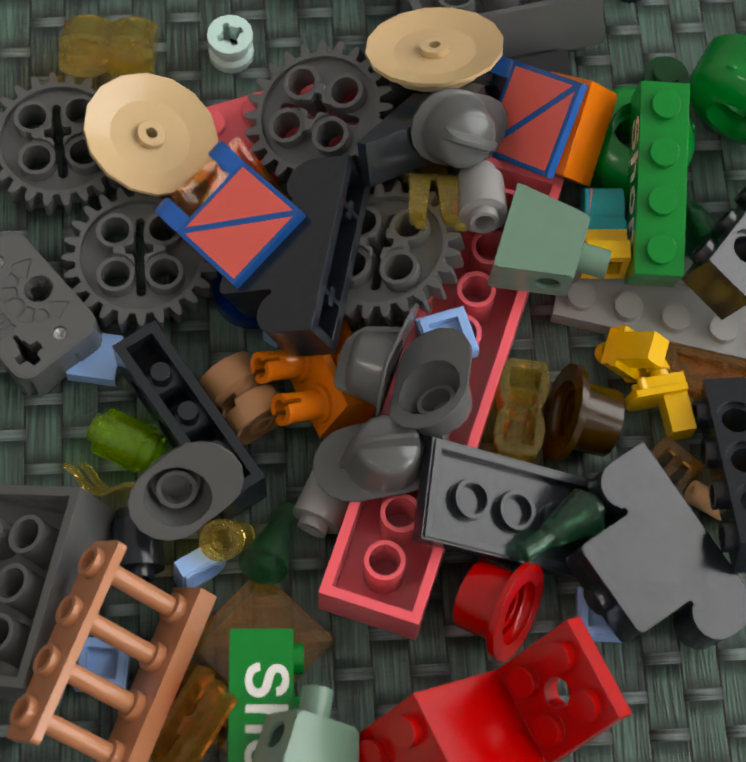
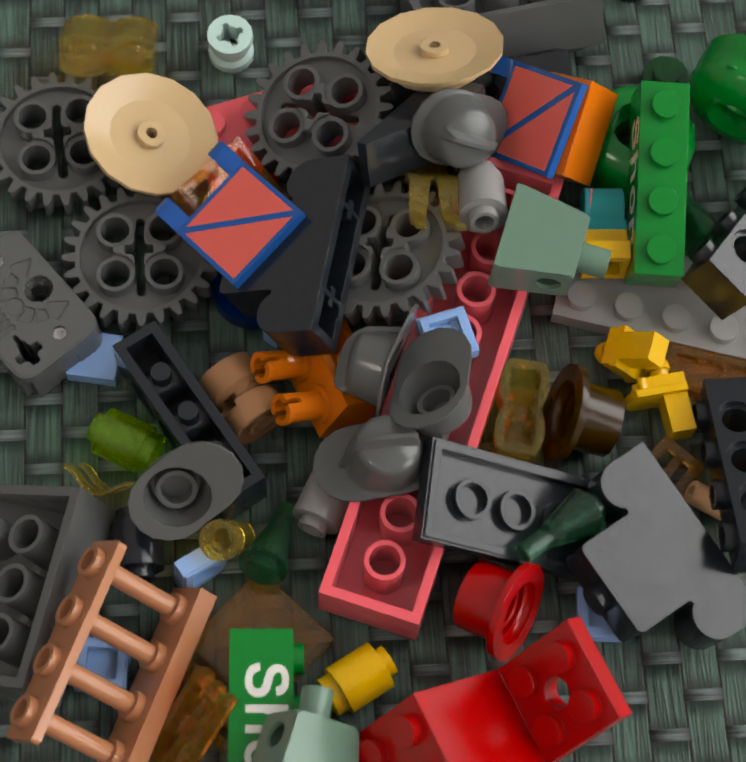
(359, 678): none -> yellow brick

